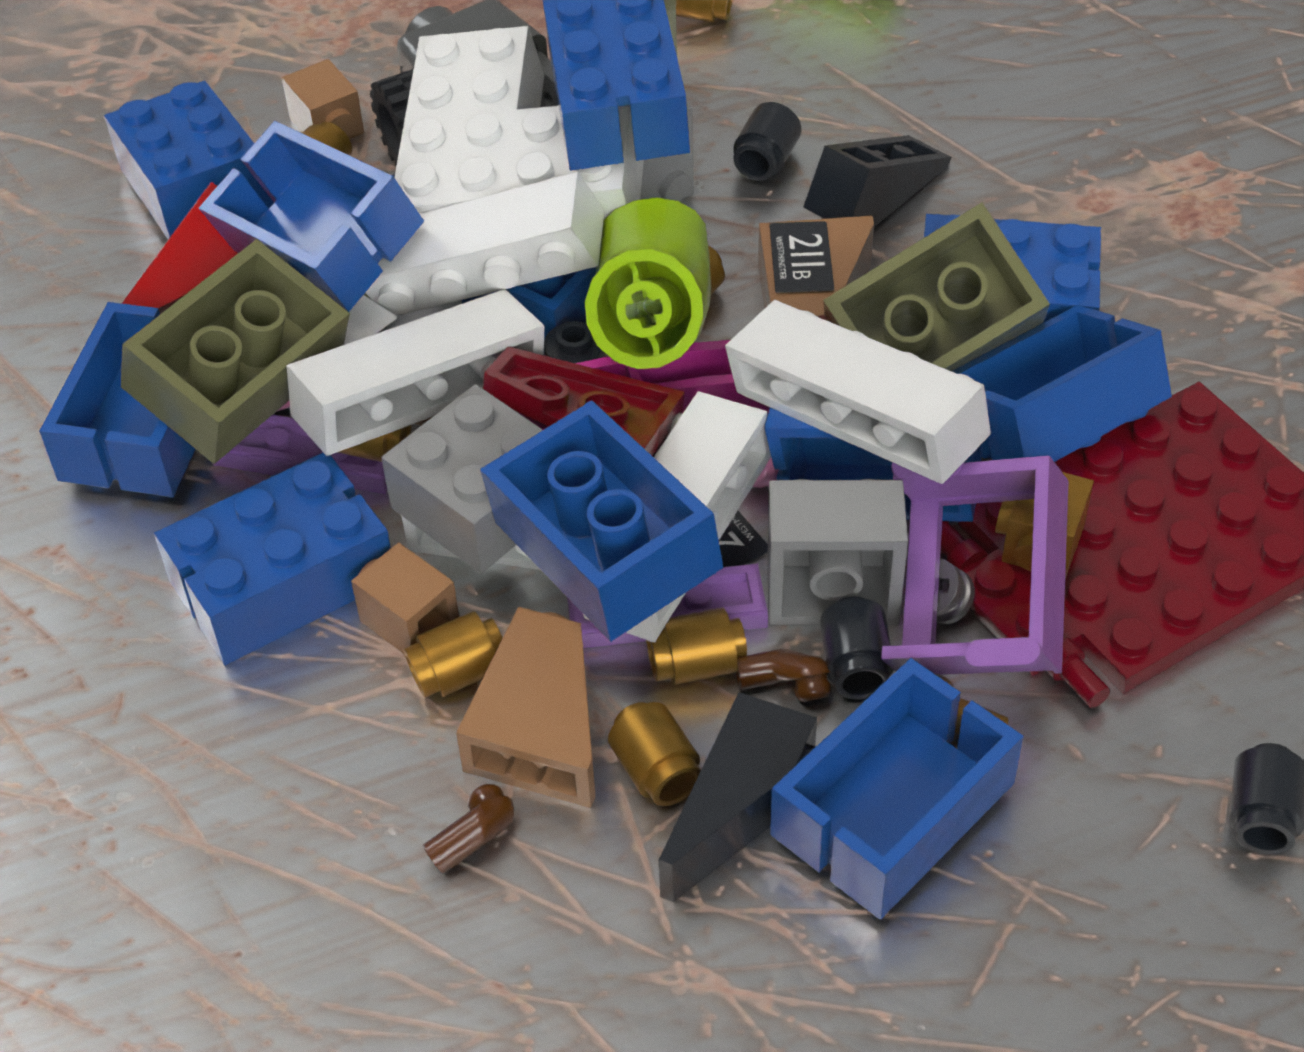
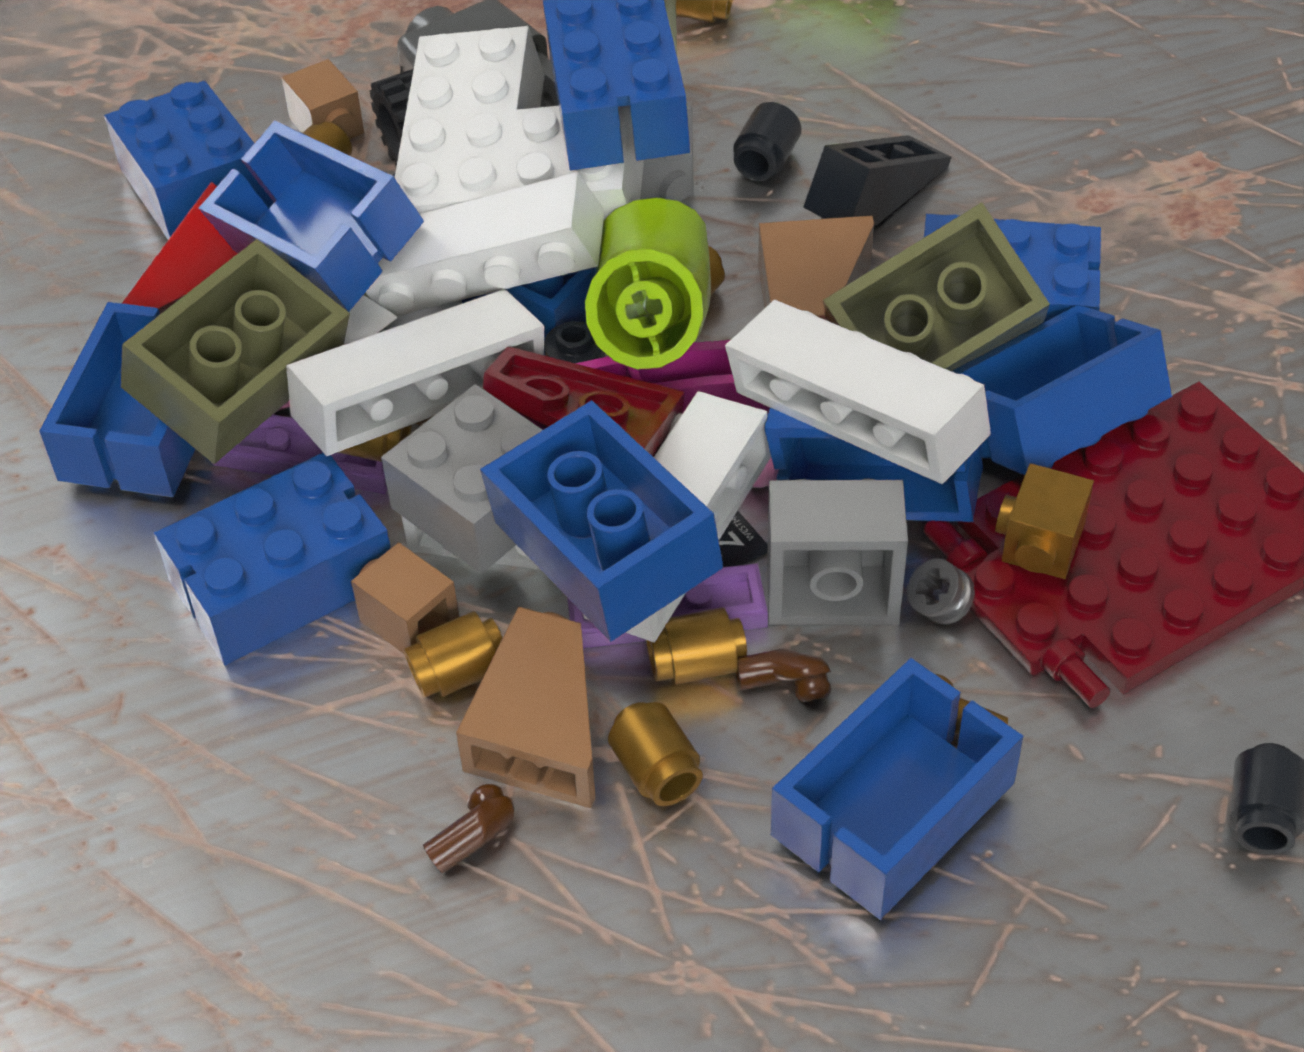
(734, 790): black slope -> none
(801, 257): black sticker -> none
(852, 645): black brick -> none
(984, 483): medium lavender piece -> none

